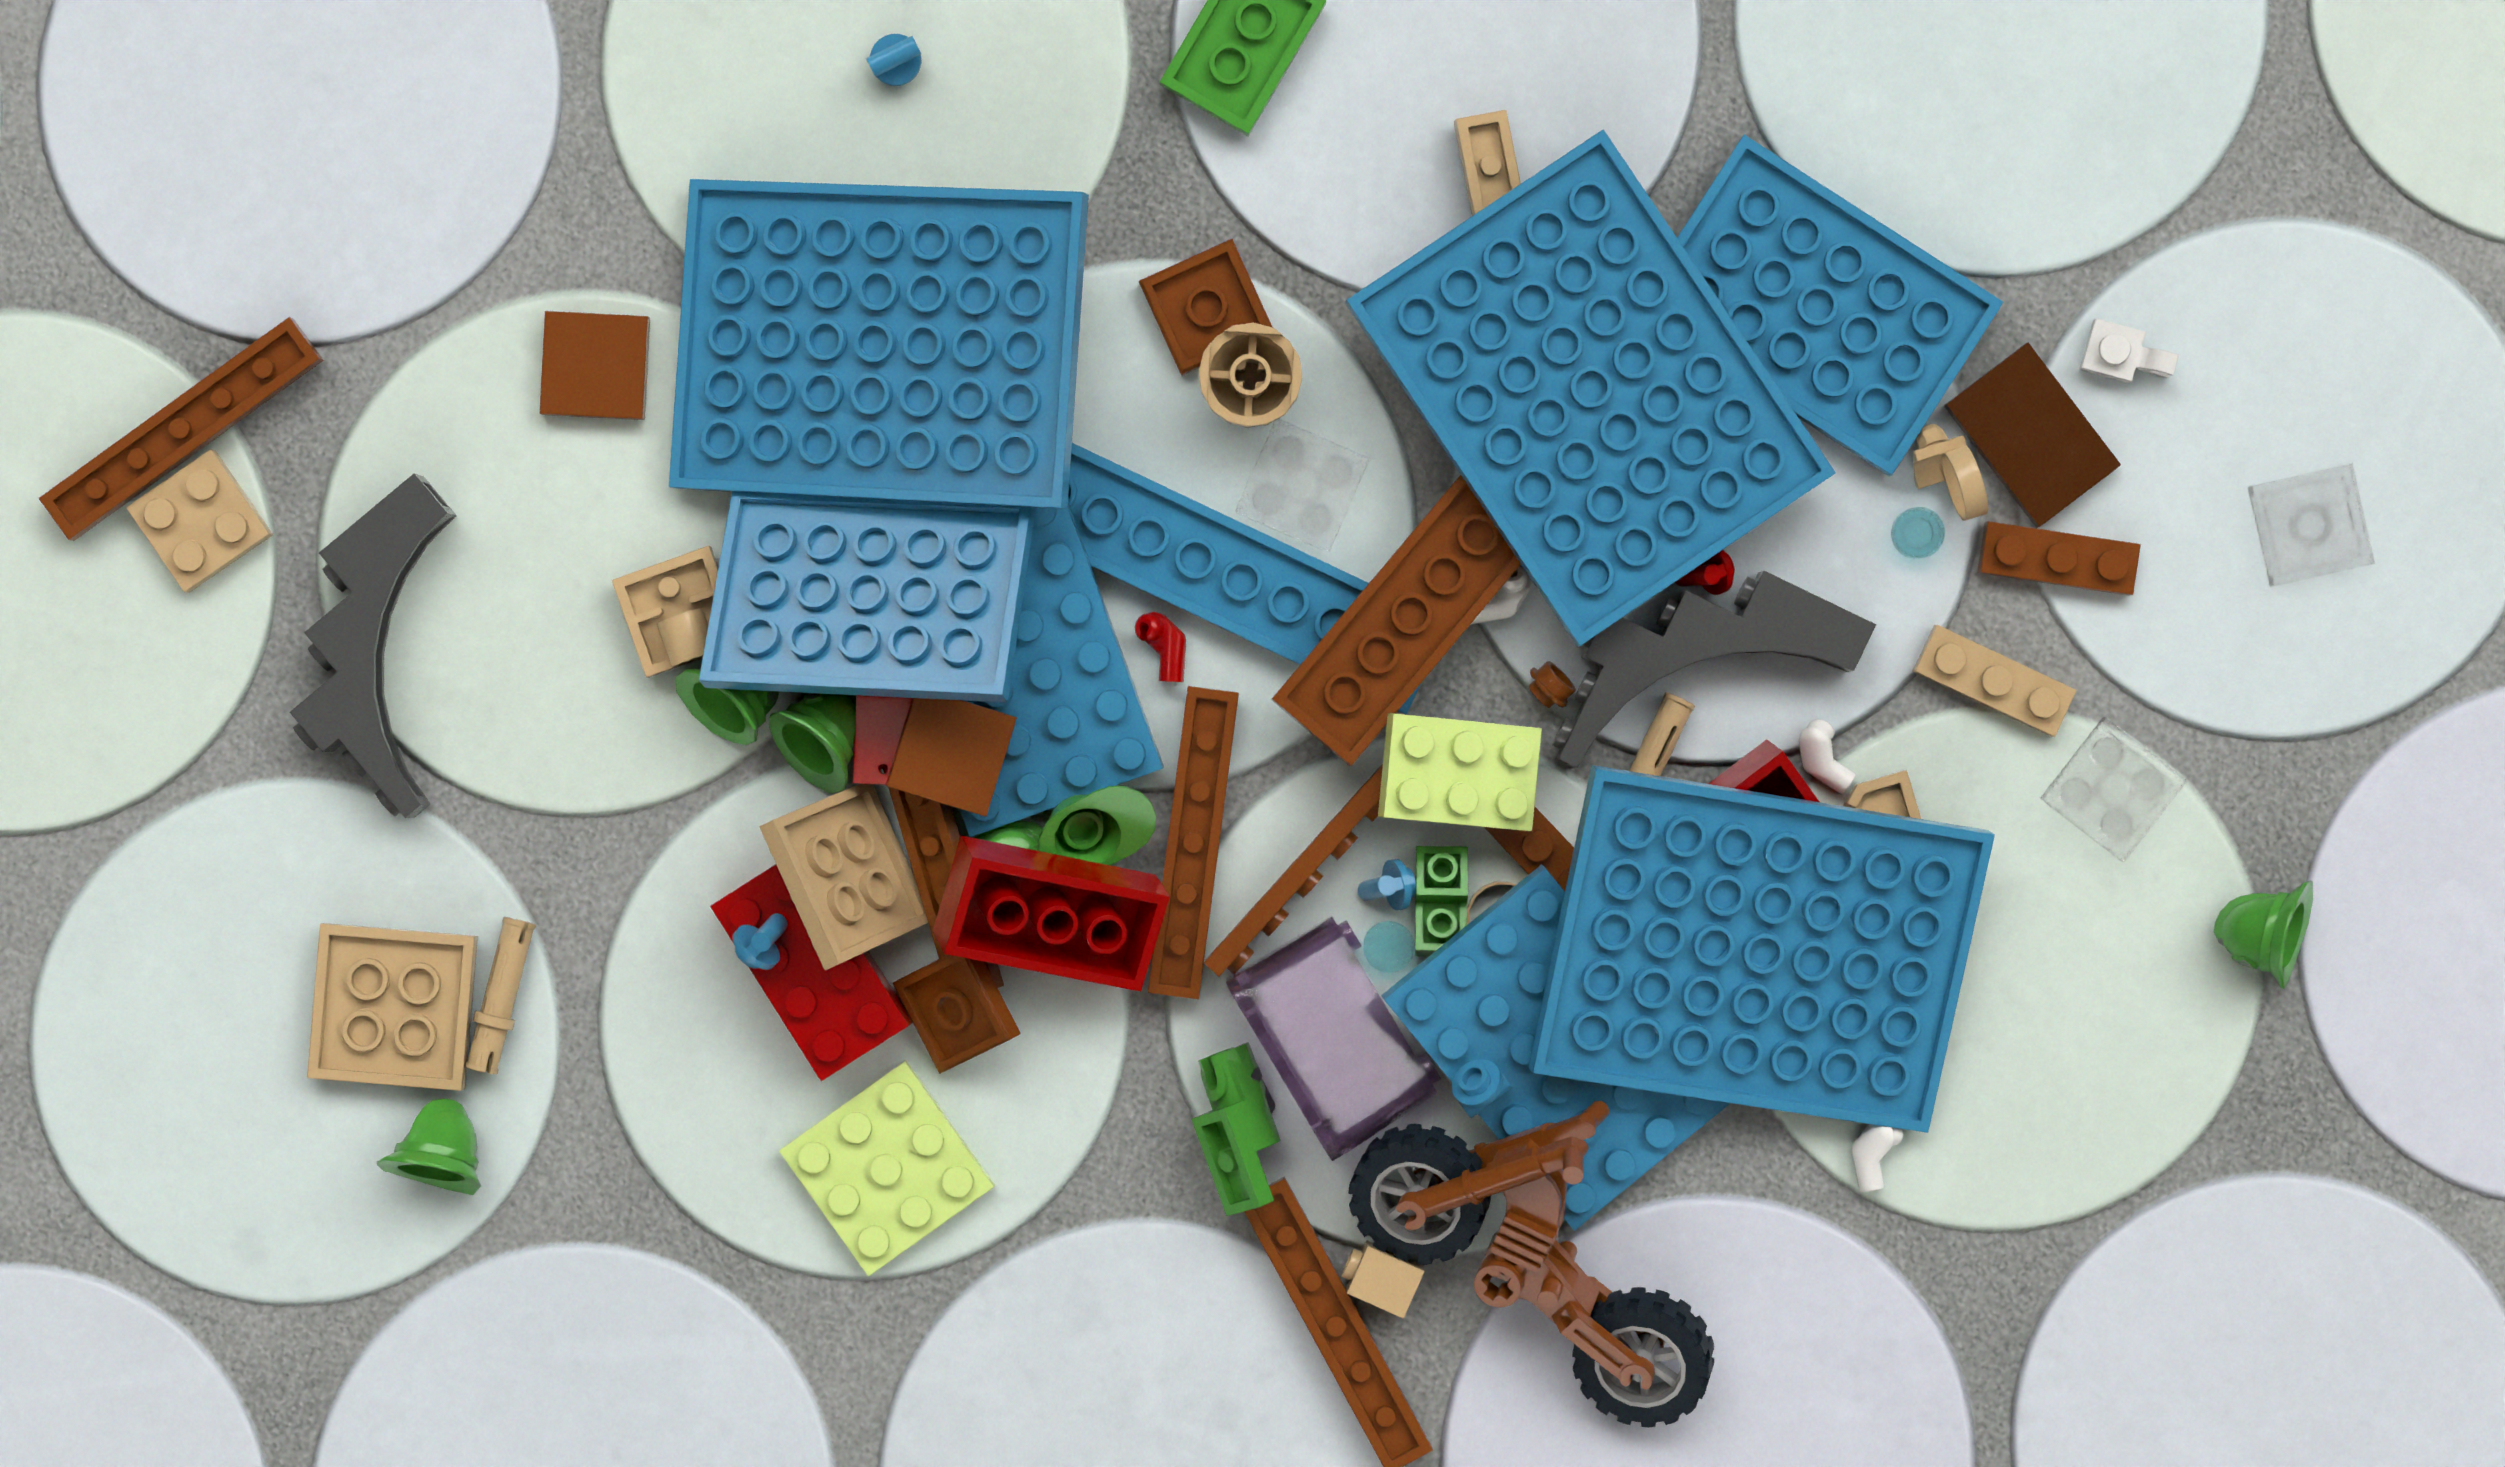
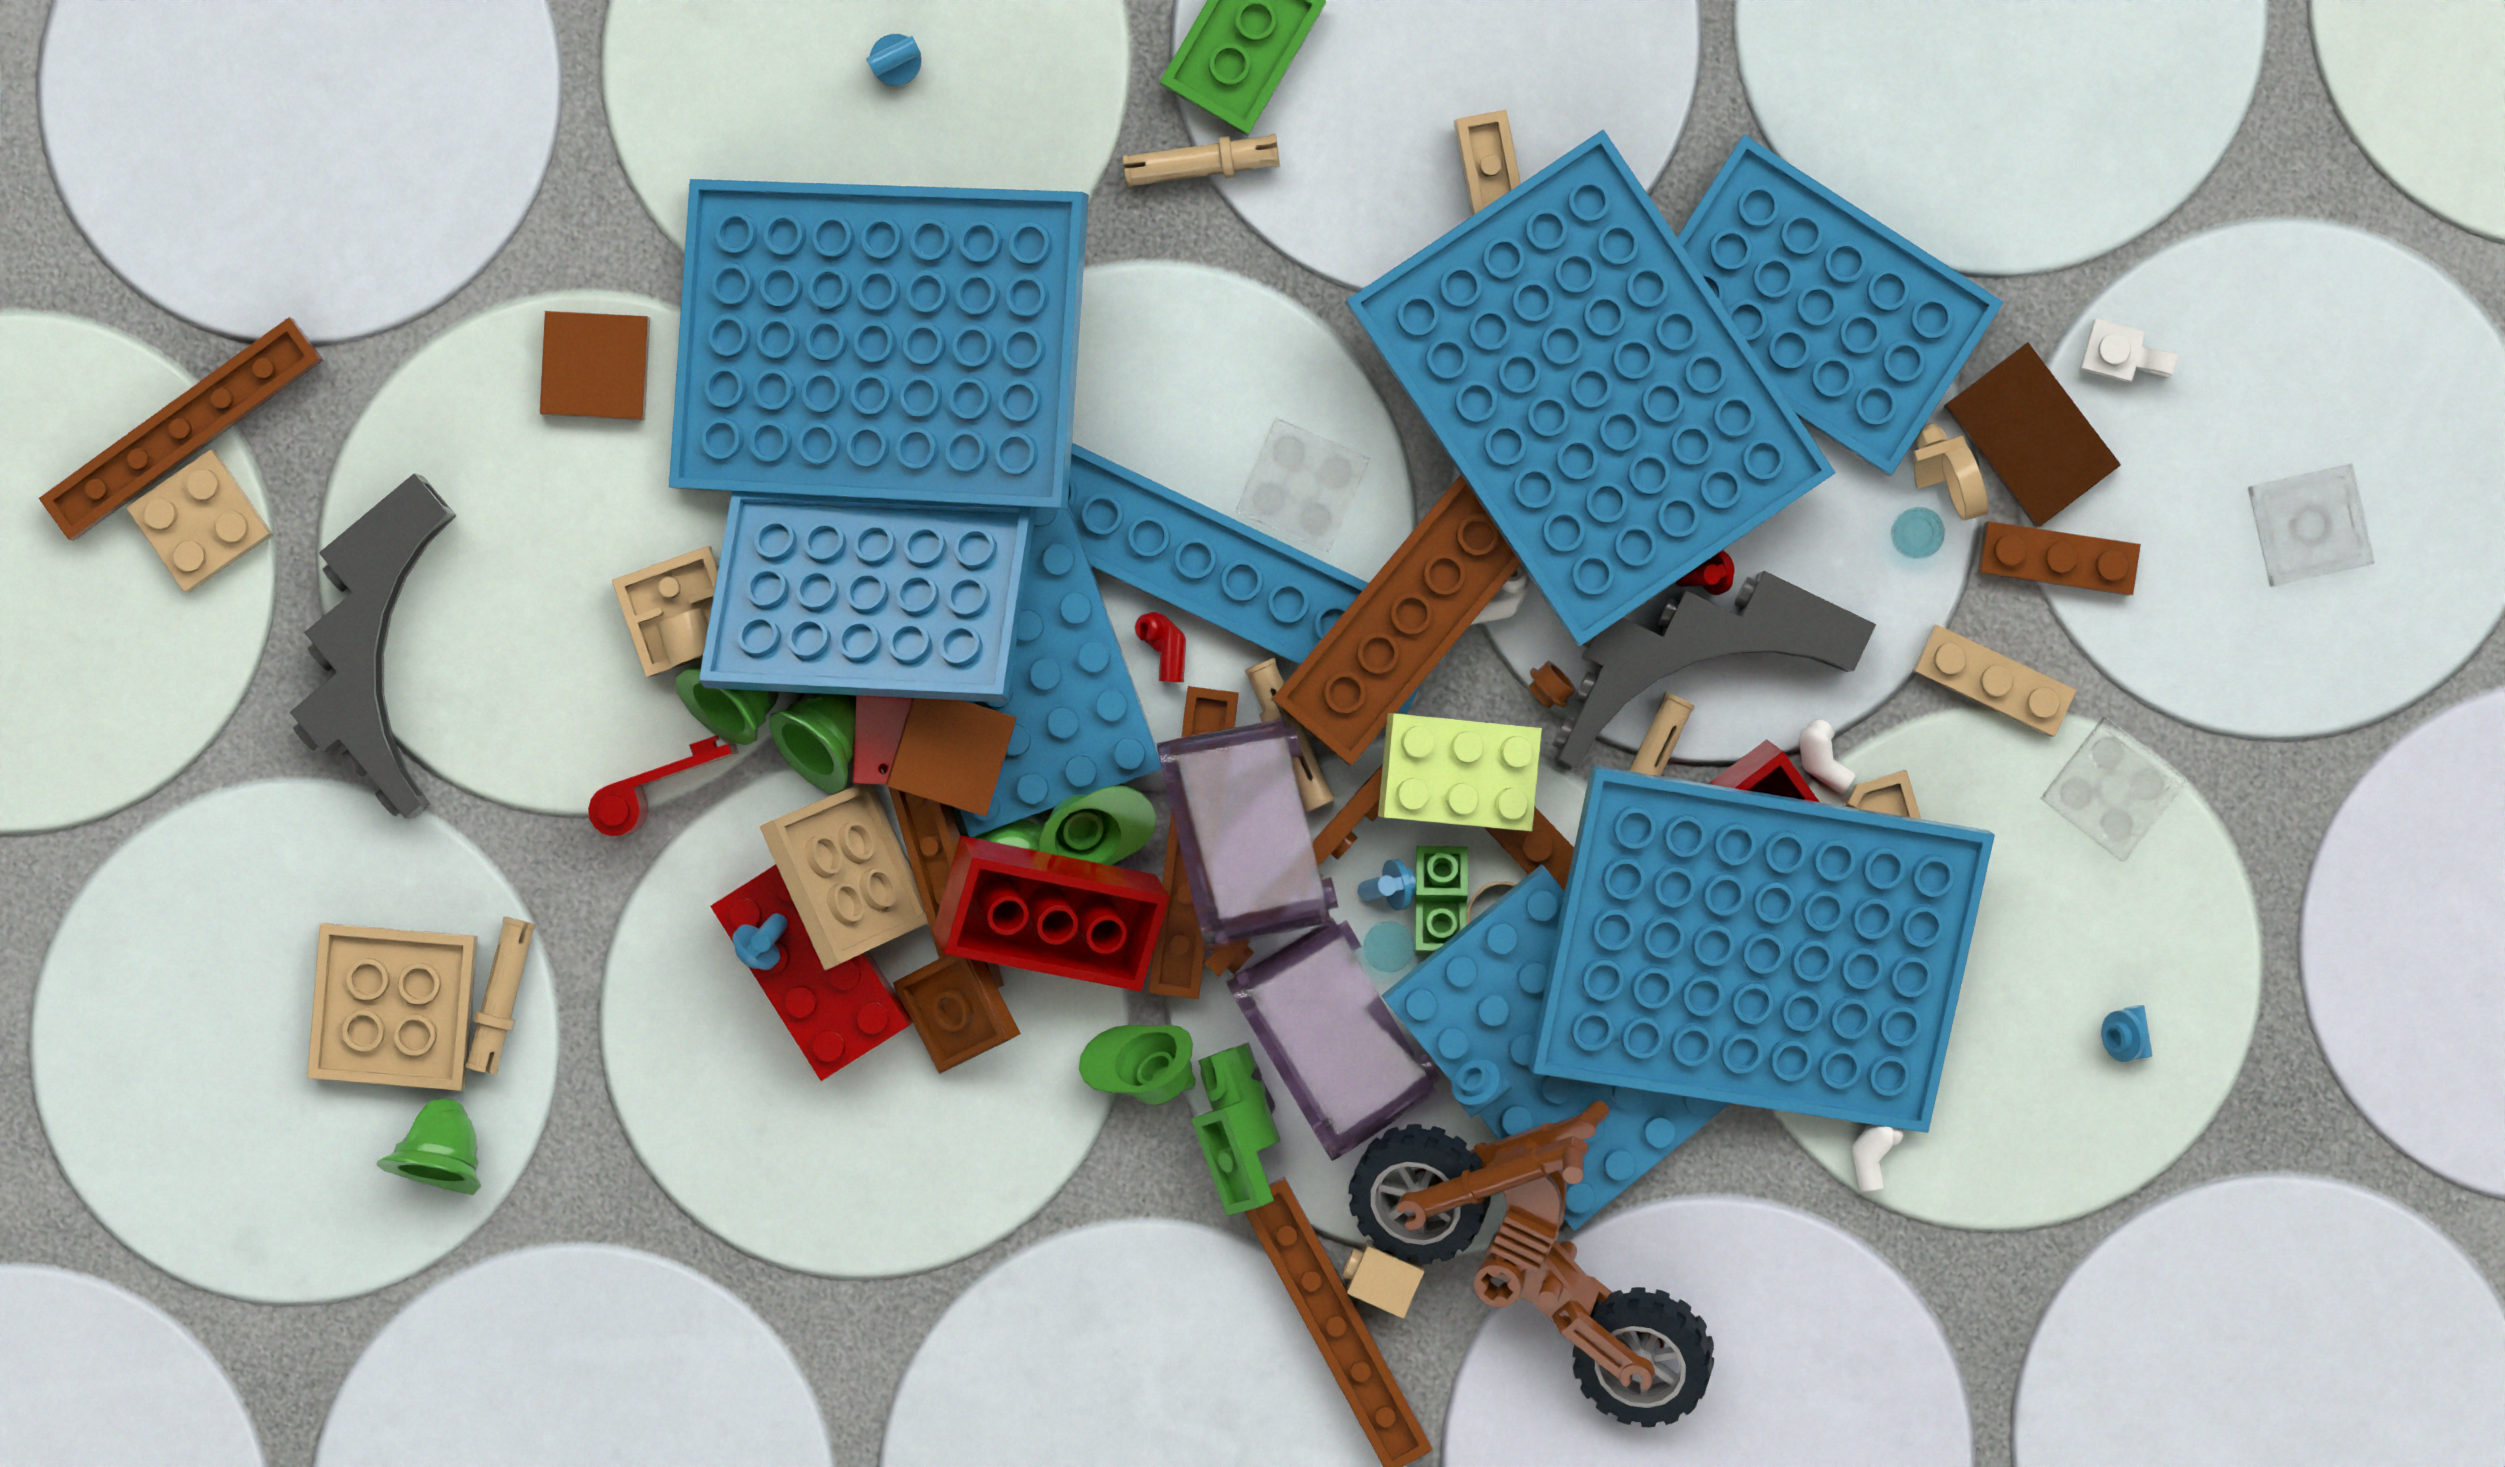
(623, 805): none -> red door
(887, 1168): yellowish green plate -> none
(1140, 1061): none -> bright green piece
(1201, 160): none -> tan pin
(1201, 301): dark orange tile -> none
(1244, 833): none -> windscreen
(1250, 375): tan cylinder -> none
(1314, 791): none -> tan pin
(2127, 1034): none -> dark azure plate
(2266, 929): bright green piece -> none

